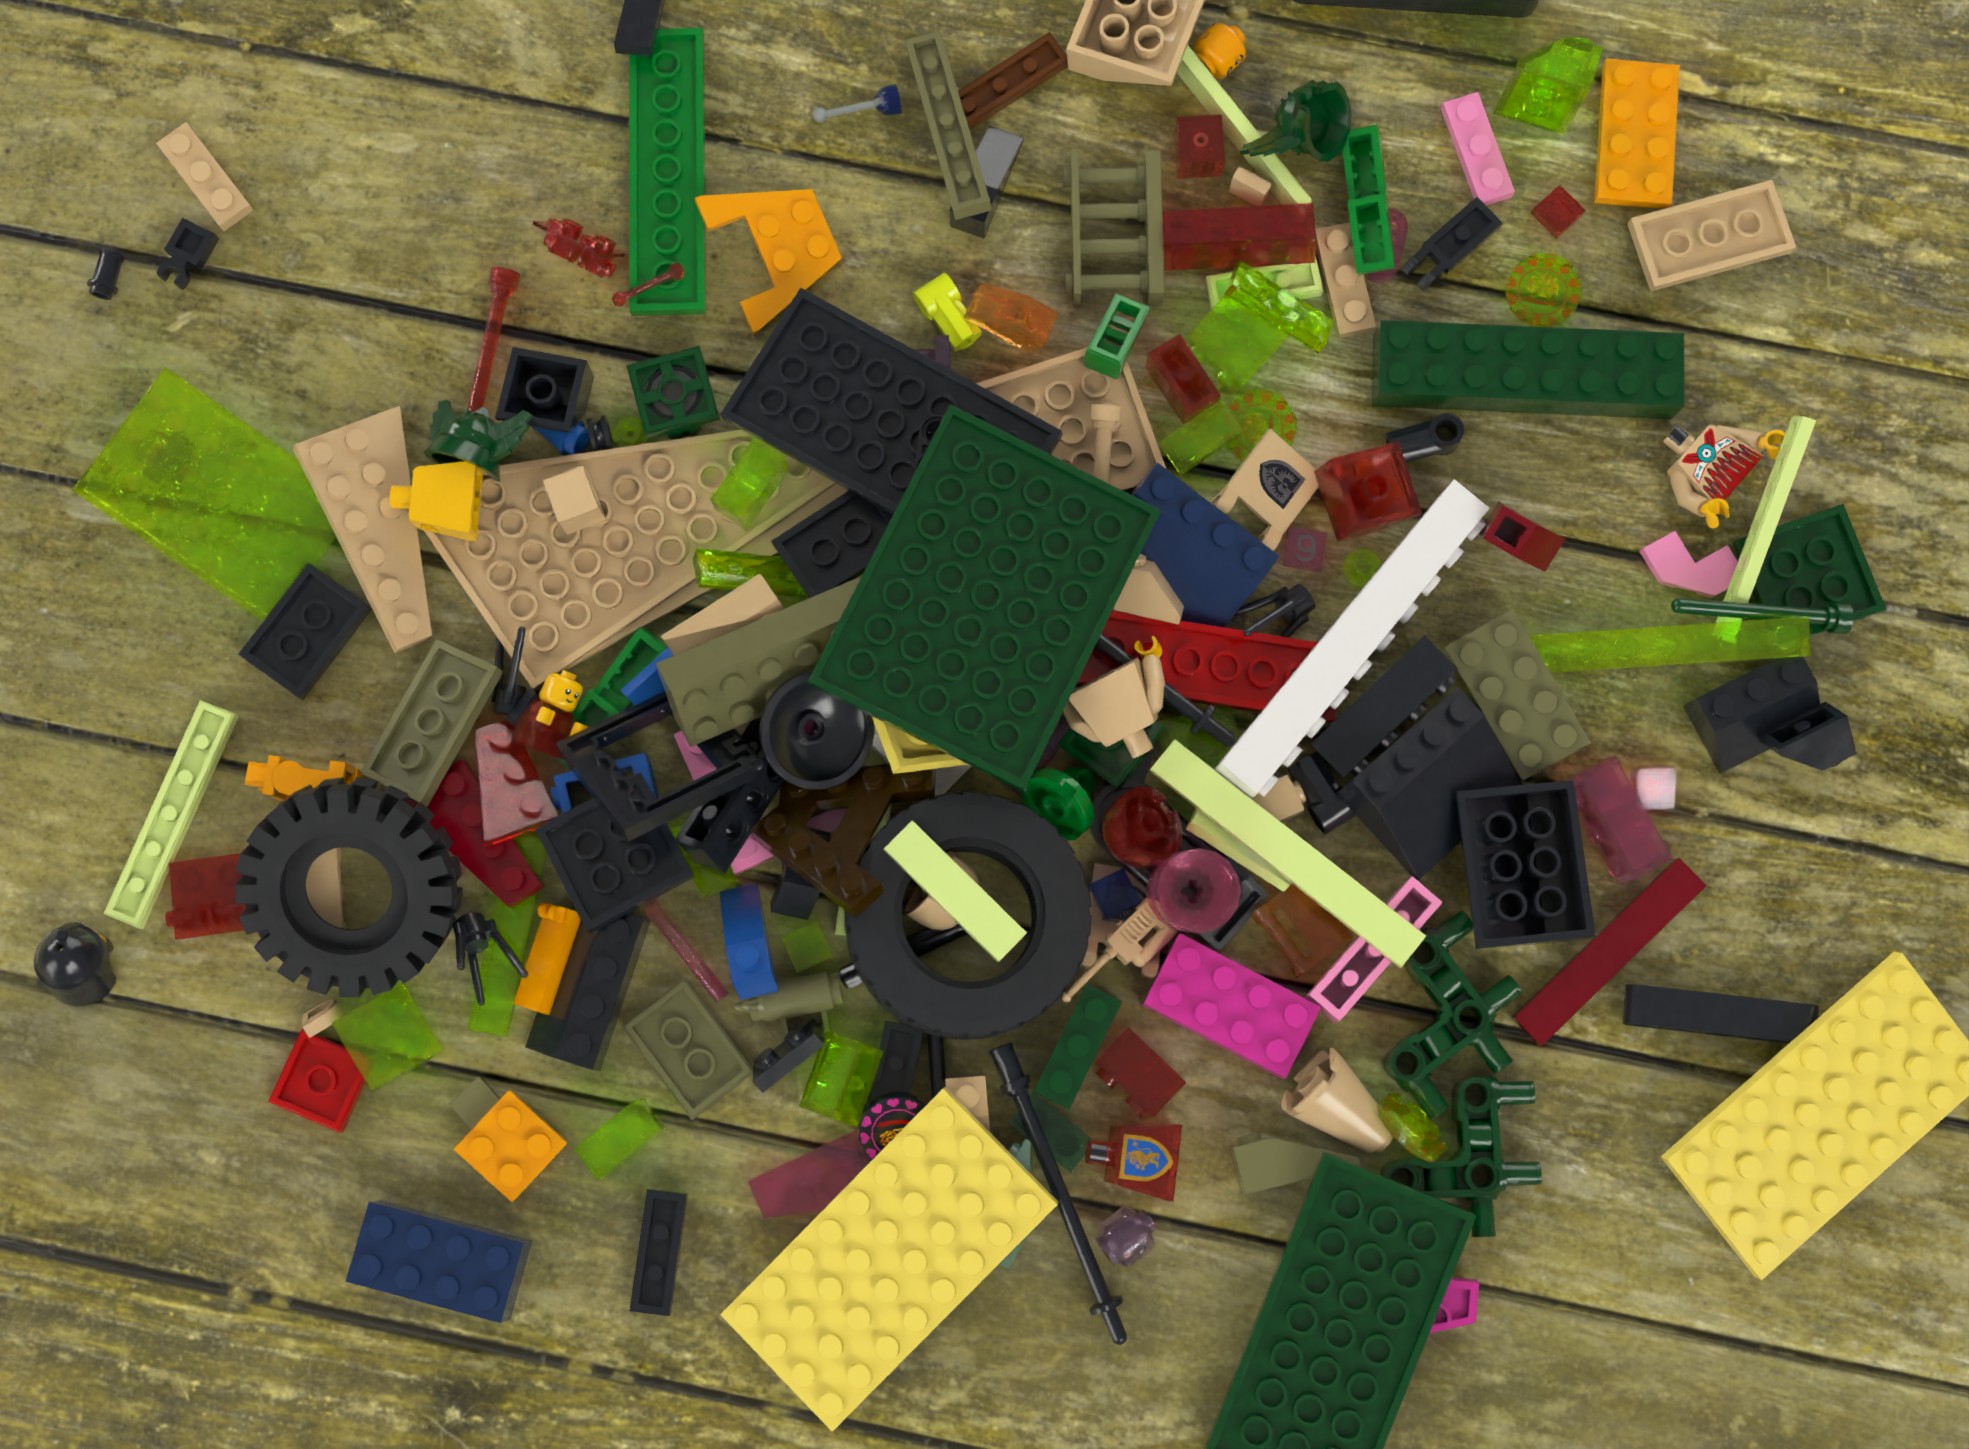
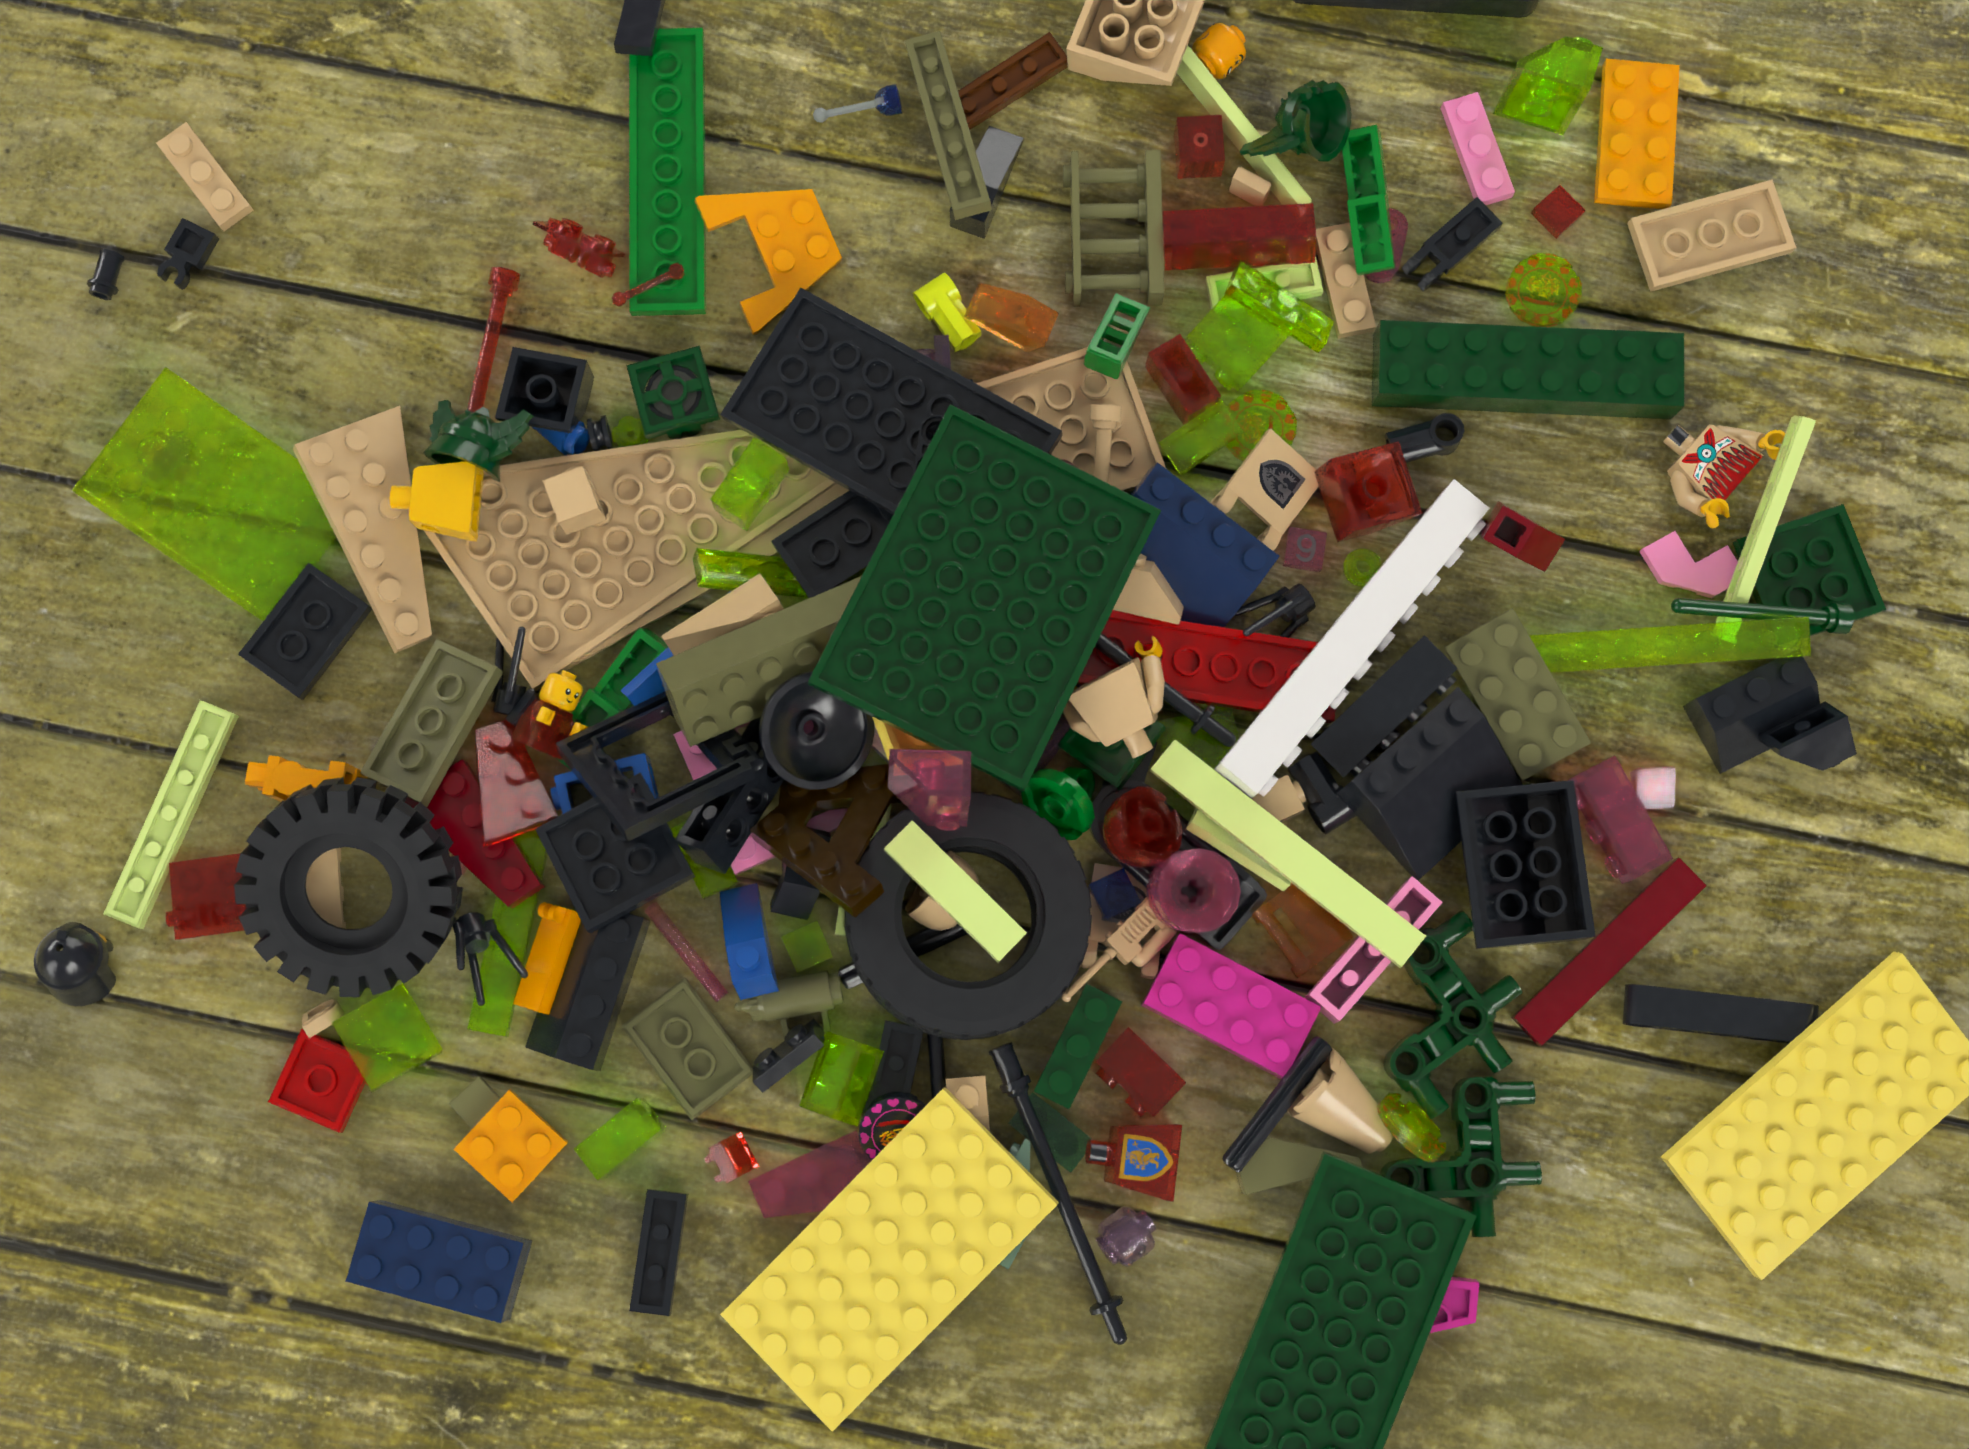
(732, 1158): none -> clear red tile
(933, 784): none -> clear pink slope
(1277, 1104): none -> black axle

